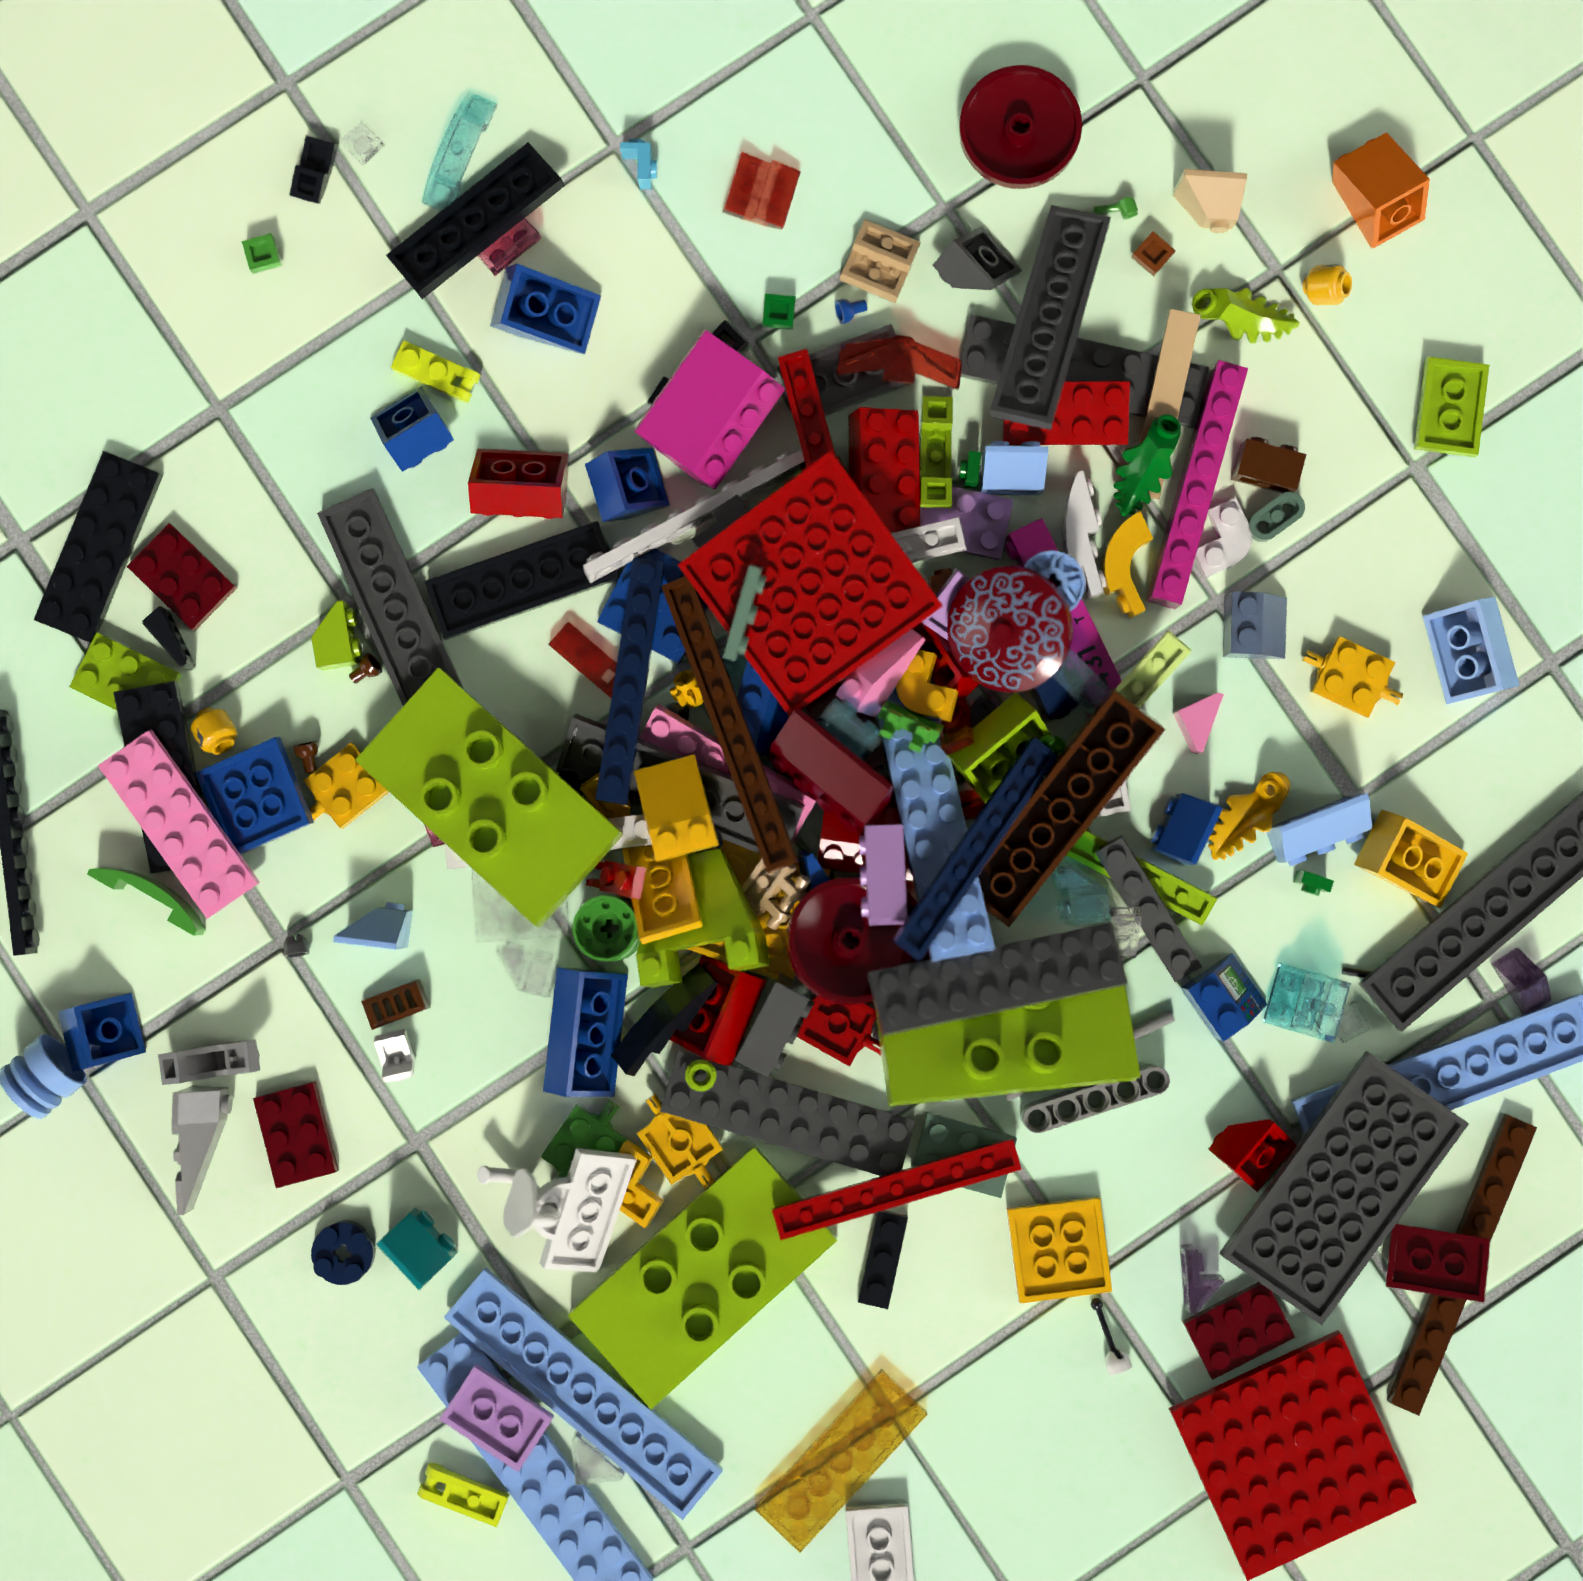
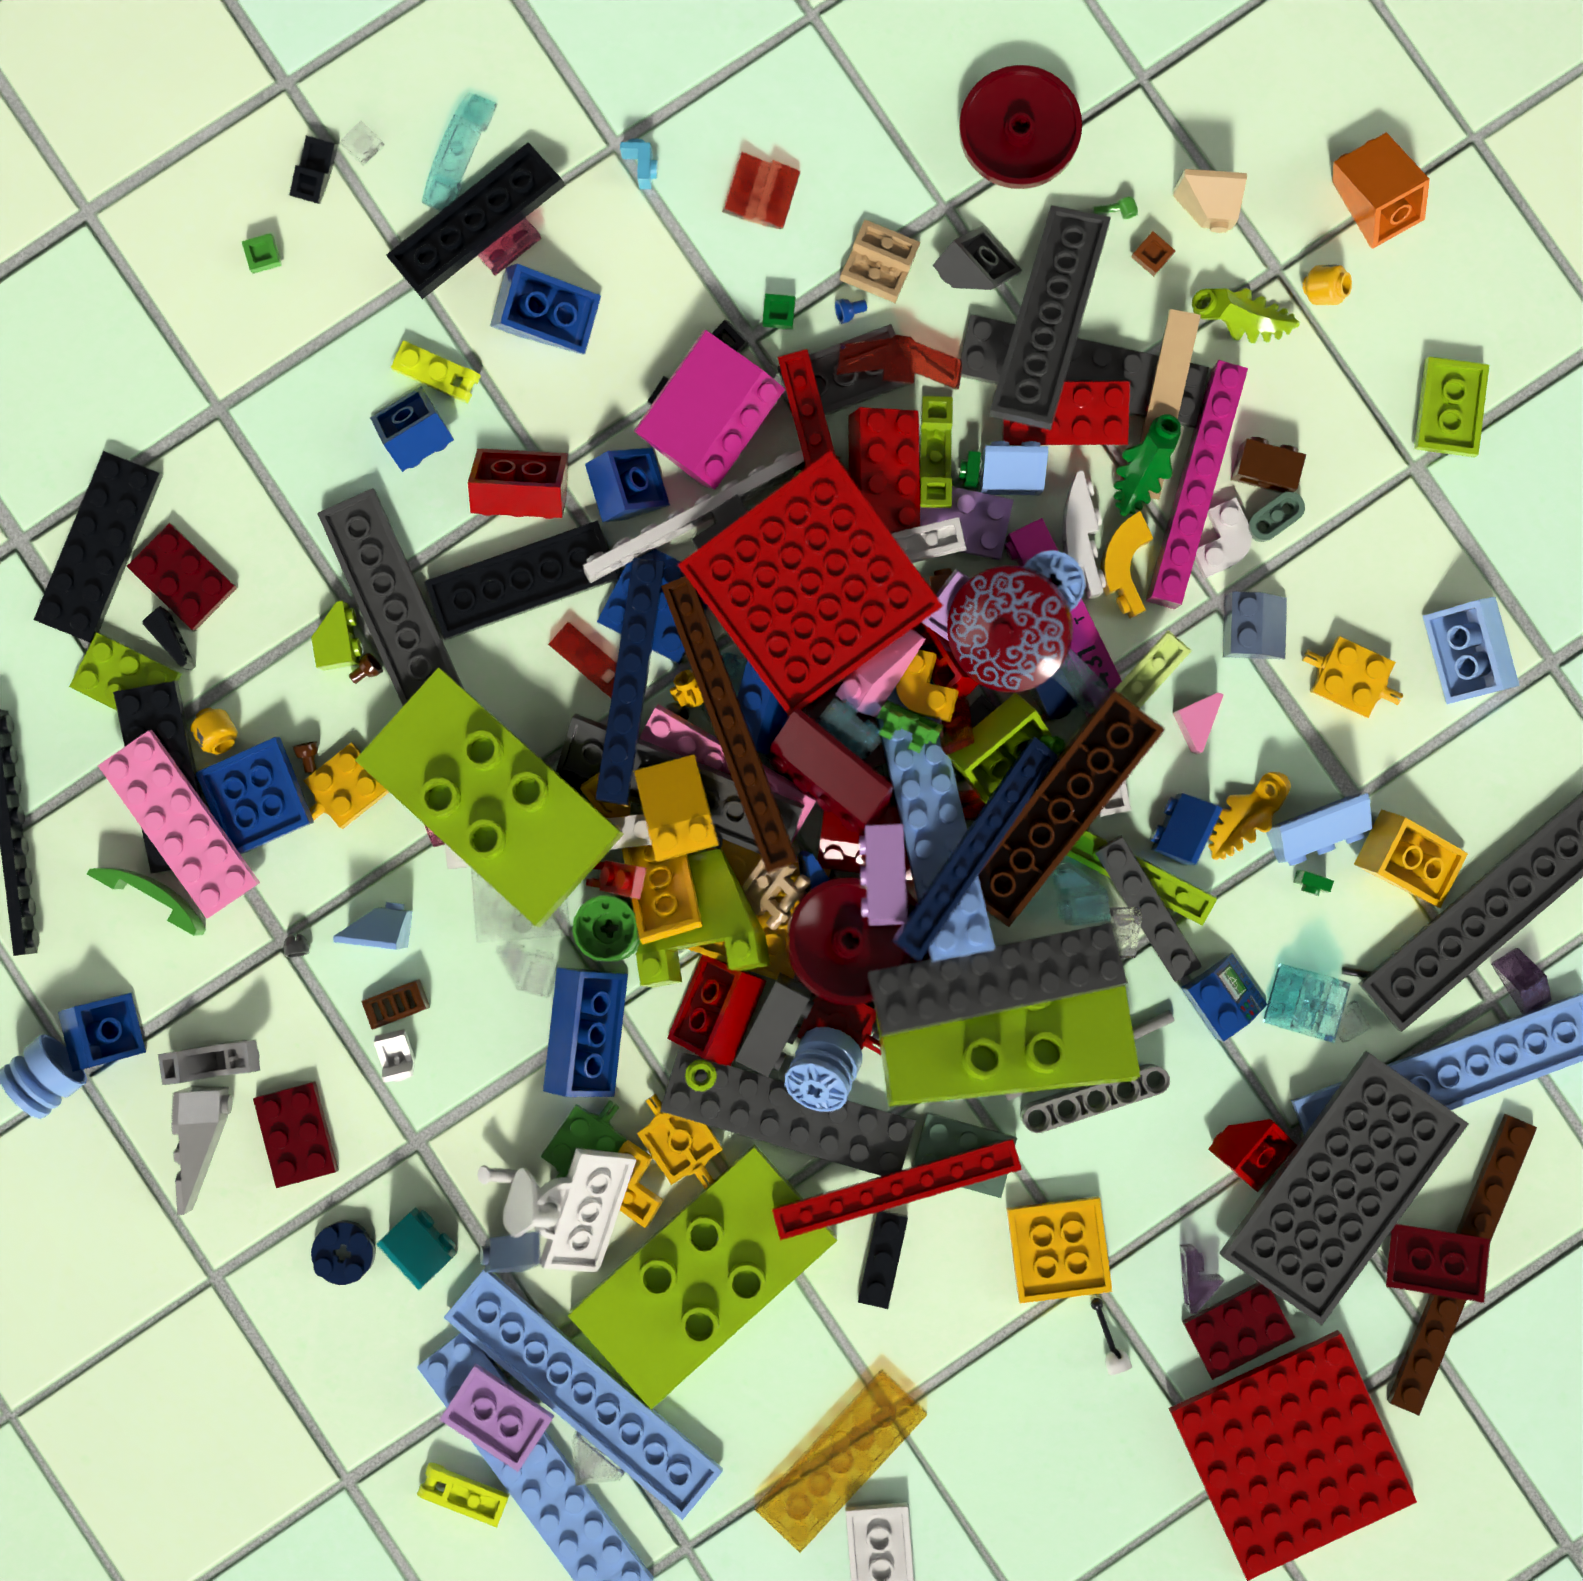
(511, 1253): none -> sand blue slope
(669, 1013): black slope -> none
(745, 612): sand green plate -> none
(823, 1069): none -> light blue wheel

